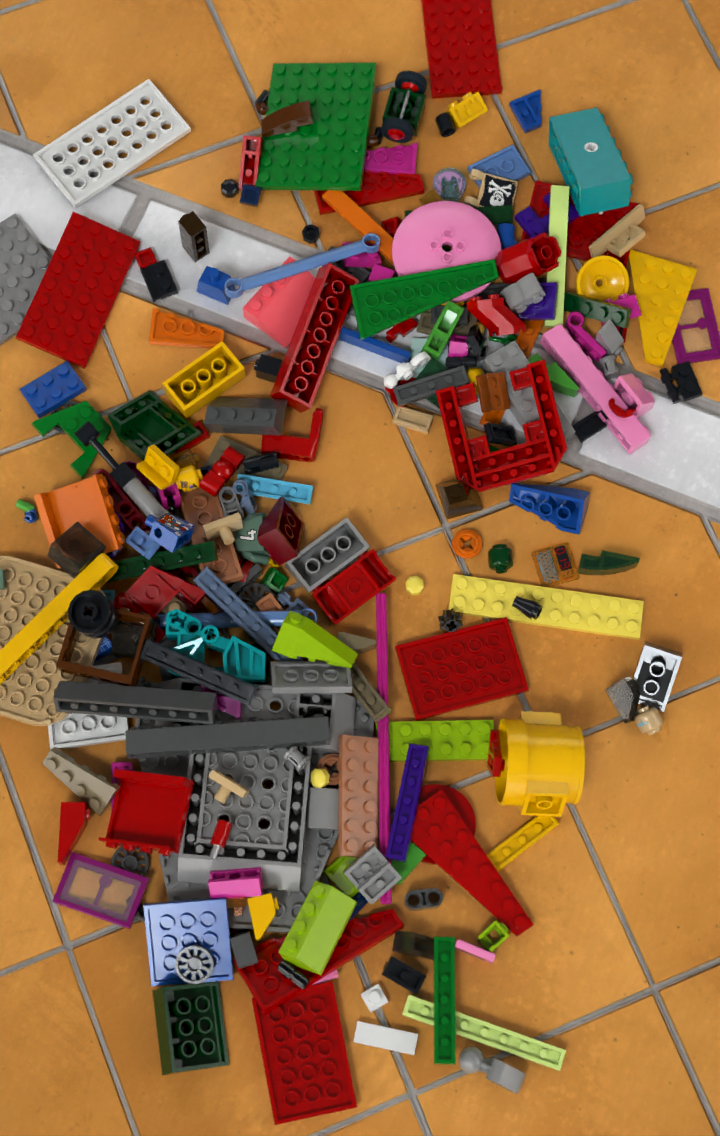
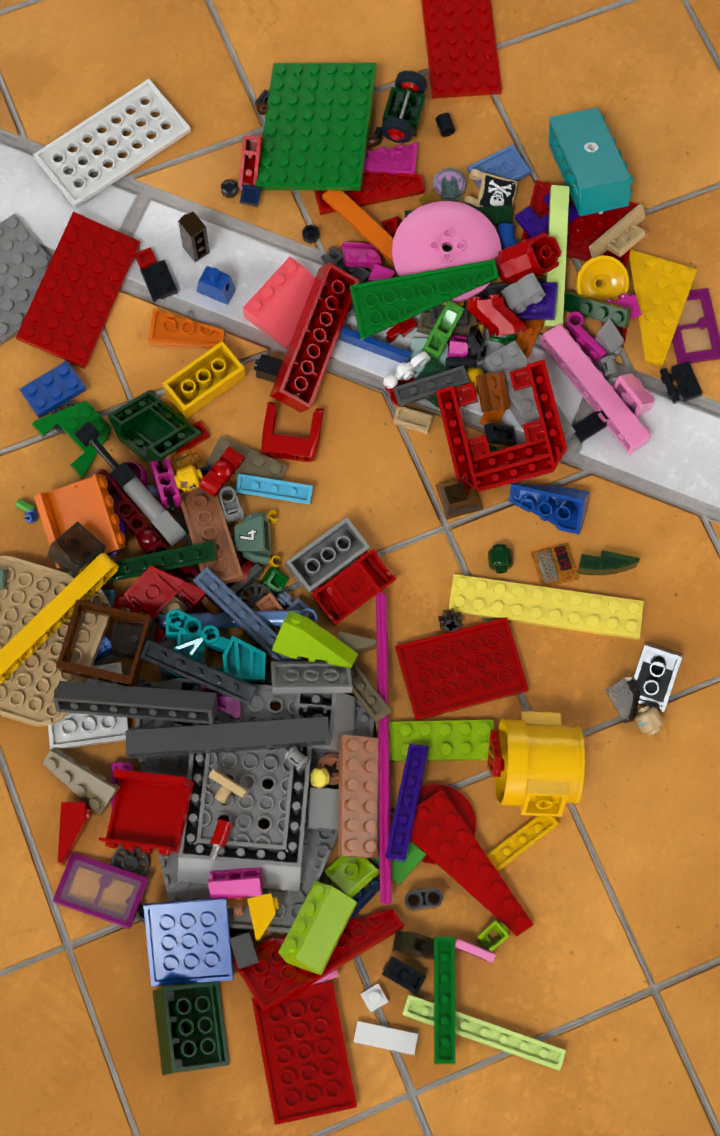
(92, 614): black wheel -> none
(142, 543): medium blue plate -> none
(158, 468): yellow bracket -> none
(169, 531): blue torso -> none
(194, 964): wheel -> none
(223, 528): tan tile -> none
(246, 416): dark grey slope -> none
(247, 500): sand blue plate -> none
(261, 463): black hinge -> none
(281, 532): dark red slope -> none
(287, 119): reddish brown slope -> none
(296, 976): black piece -> none
(302, 265): medium blue piece -> none
(372, 874): light grey slope -> none
(414, 585): light yellow tile -> none
(466, 110): yellow bracket -> none
(466, 535): orange gear -> none
(472, 1060): light grey beam -> none
(528, 111): blue wing -> none
(528, 607): black cone -> none
(559, 379): bright green slope -> none
(619, 411): red piece -> none

